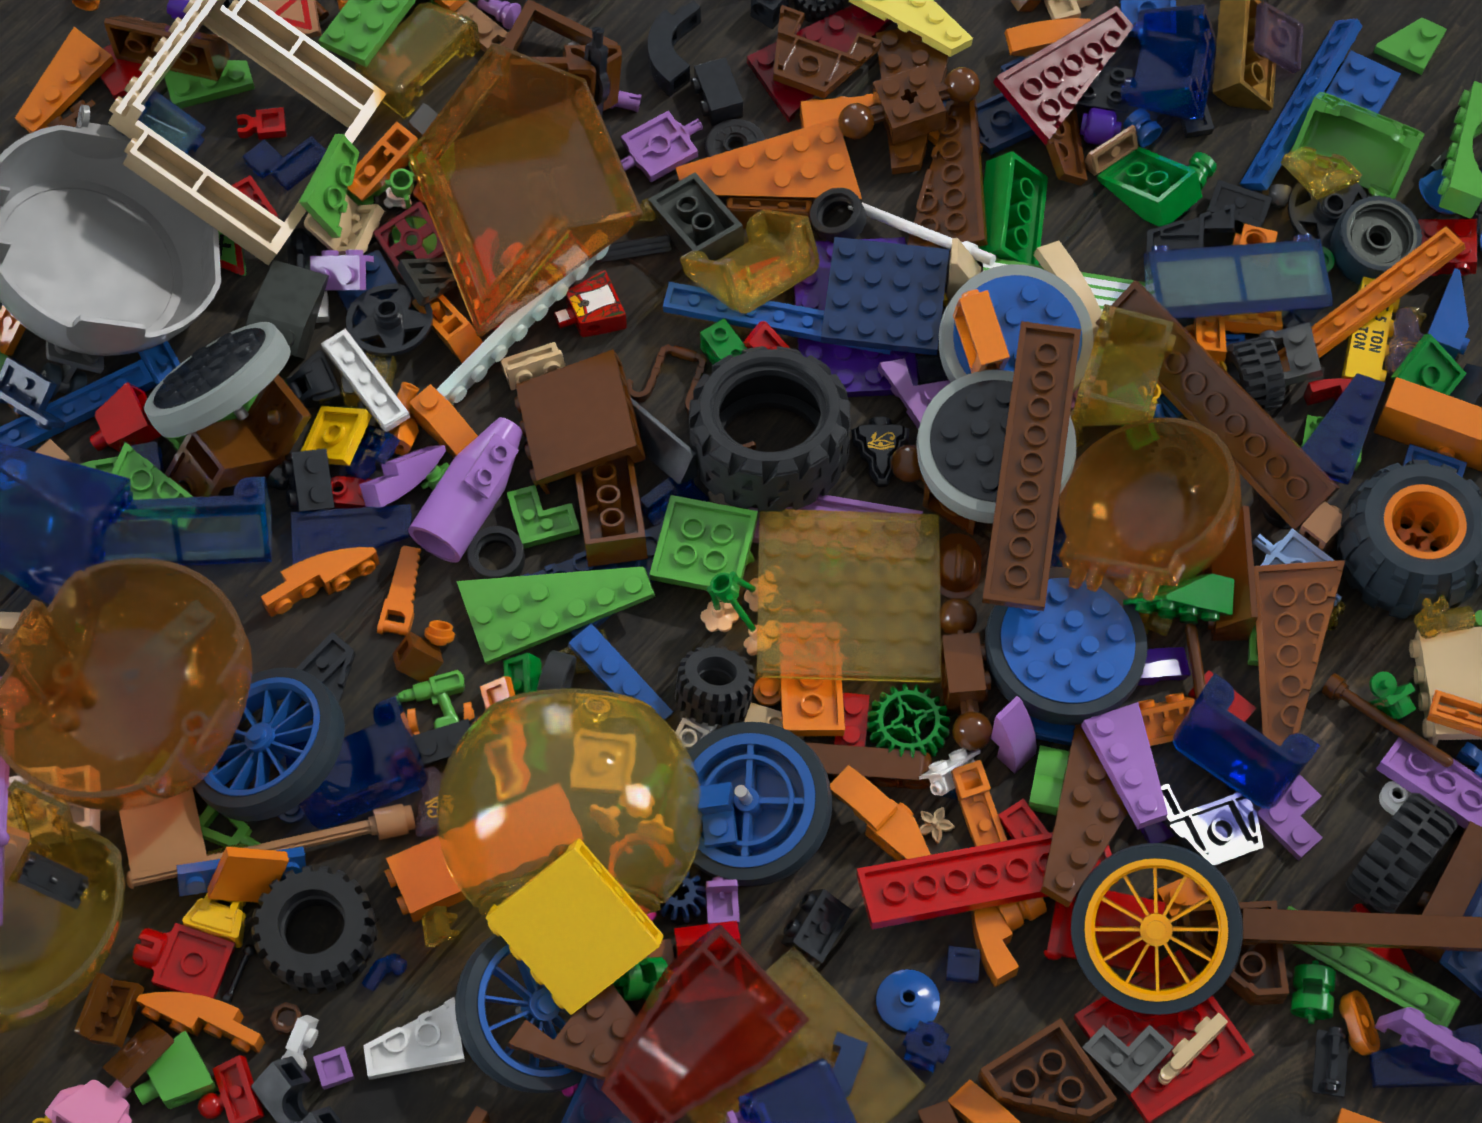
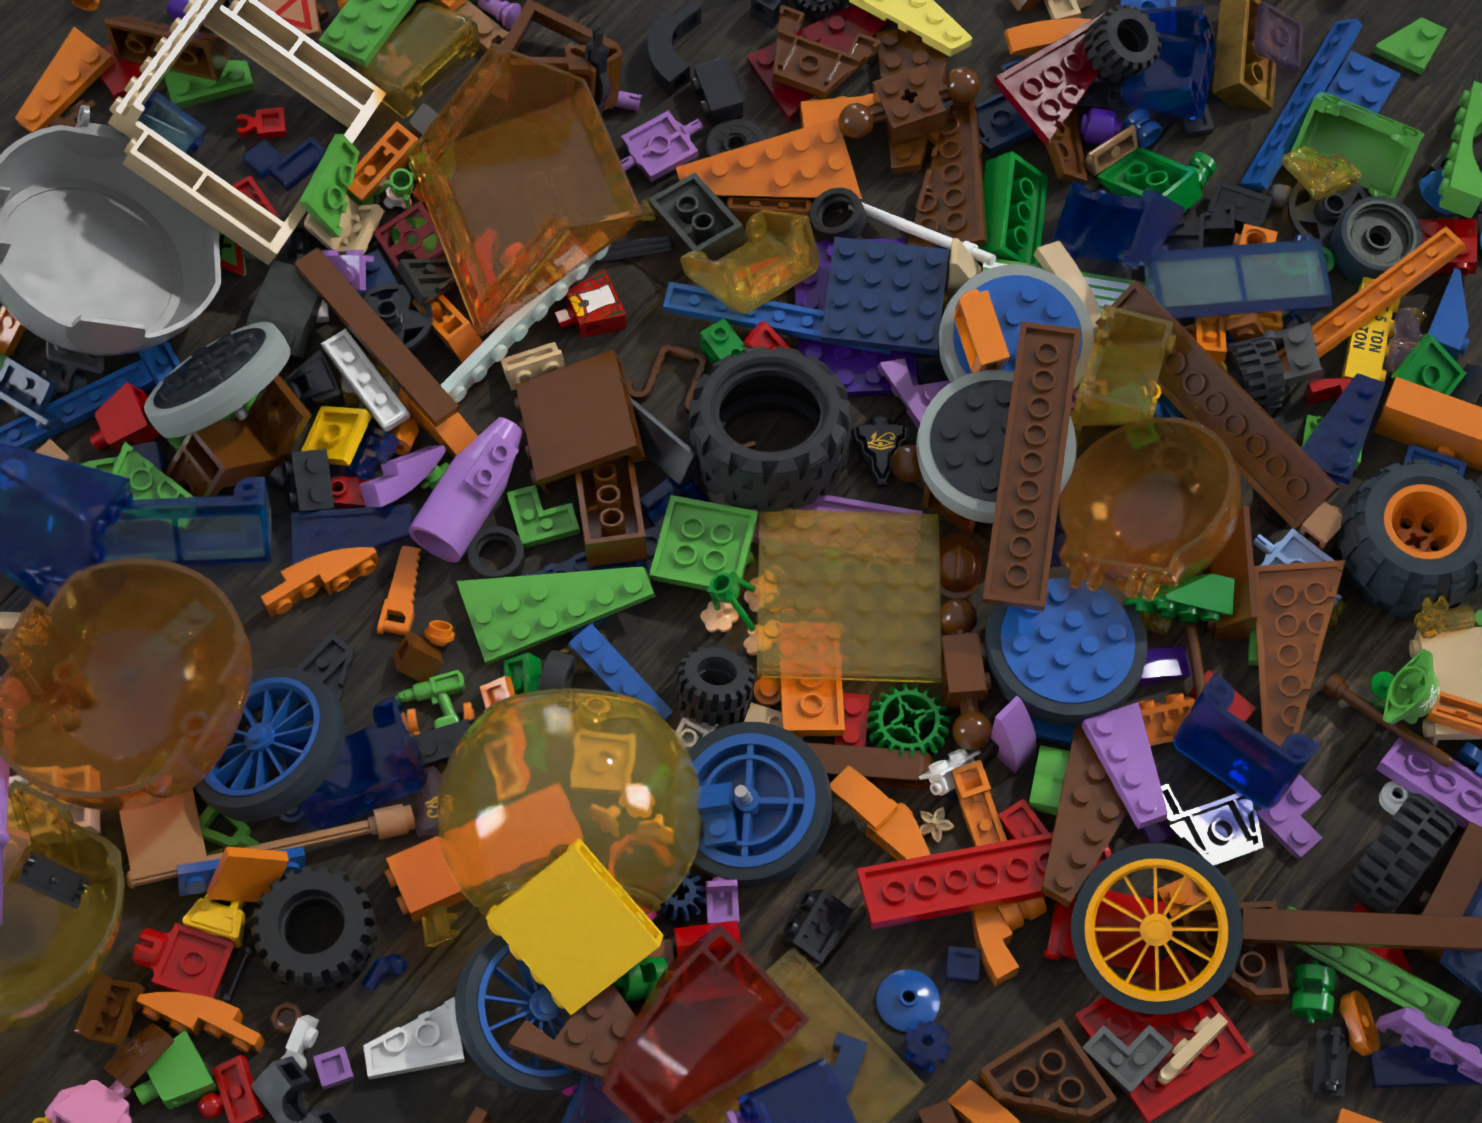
(376, 337): none -> reddish brown tile
(1115, 225): none -> clear blue windscreen
(1134, 31): none -> black tyre
(1244, 327): none -> dark orange plate
(1412, 690): none -> bright green hat

